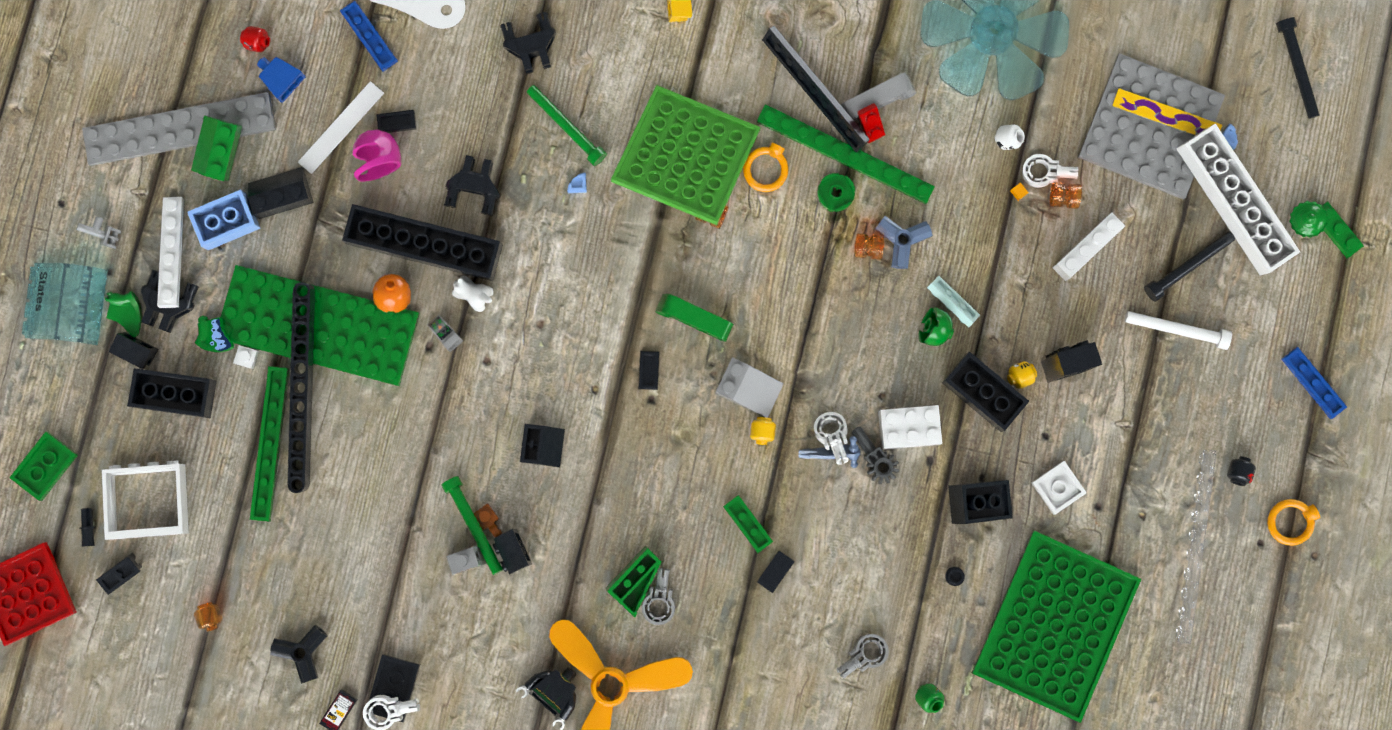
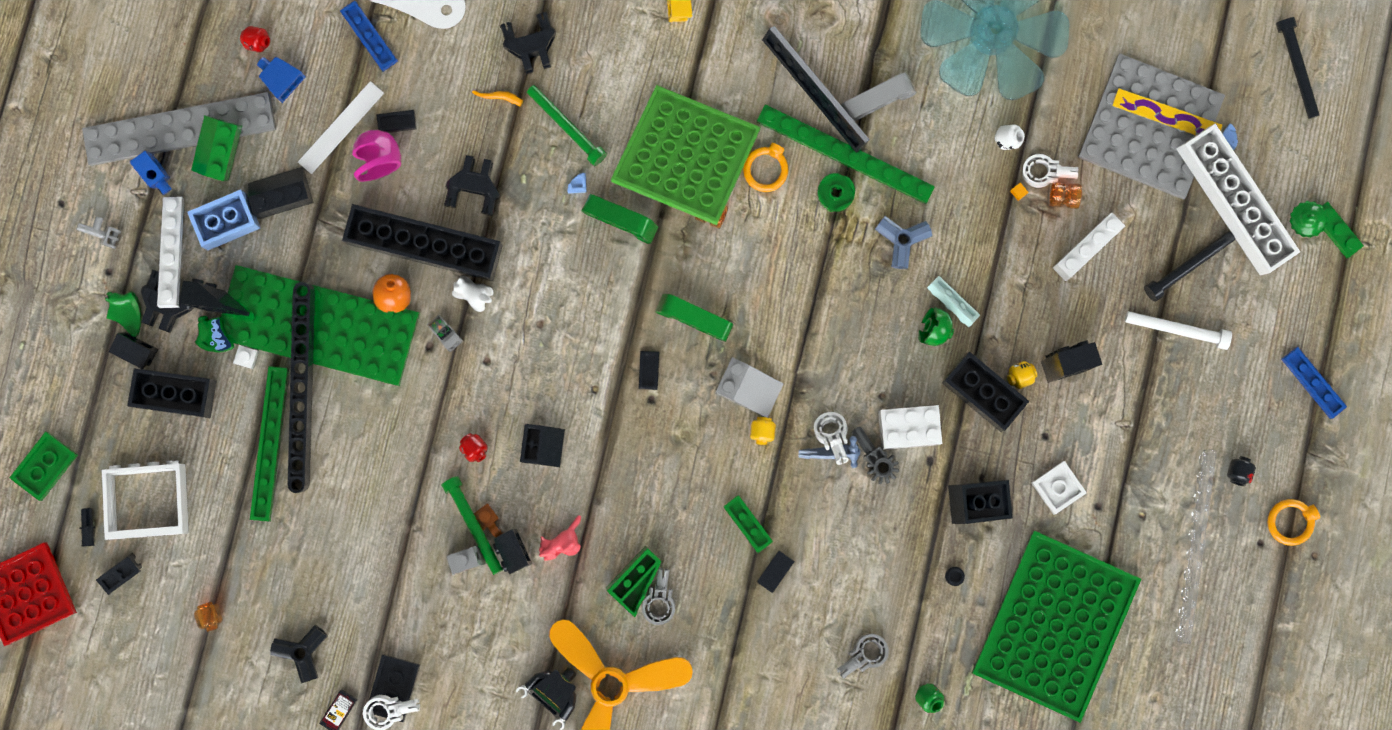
(64, 303): clear light blue hinge -> none
(146, 166): none -> blue torso
(209, 298): none -> black slope
(473, 447): none -> red head
(510, 97): none -> light orange animal
(564, 543): none -> coral animal
(621, 218): none -> green beam
(869, 246): clear orange wheel -> none
(871, 122): red plate -> none

